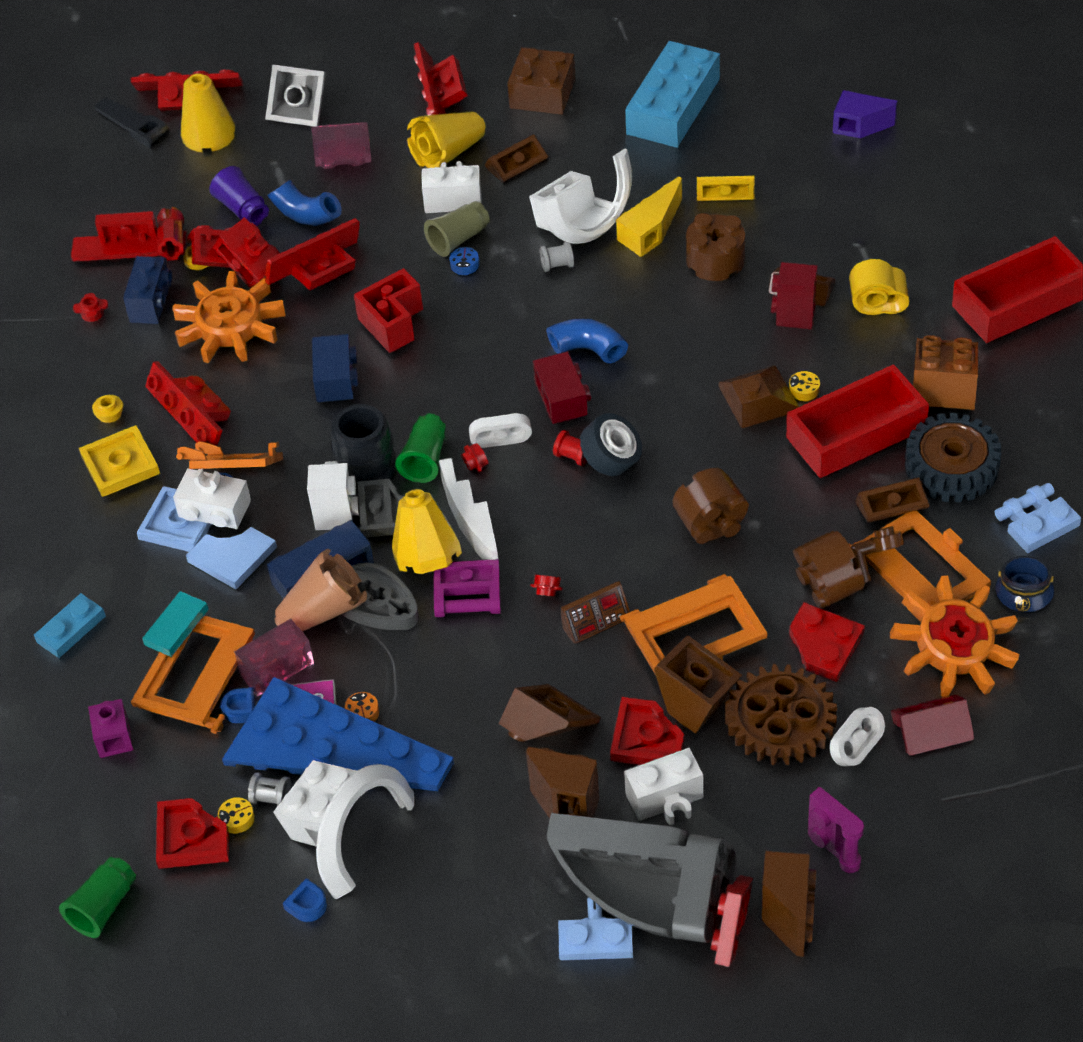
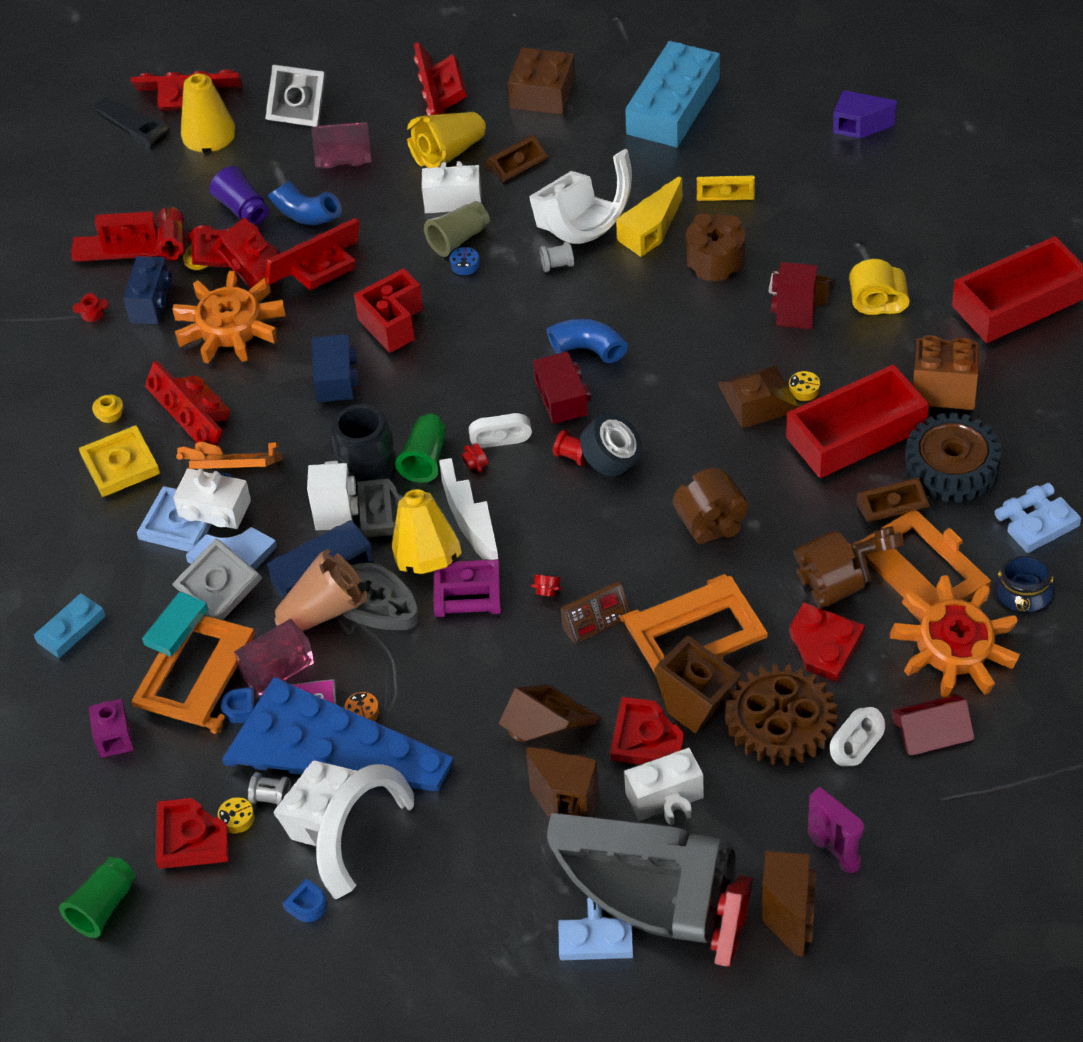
(218, 579): none -> light grey tile

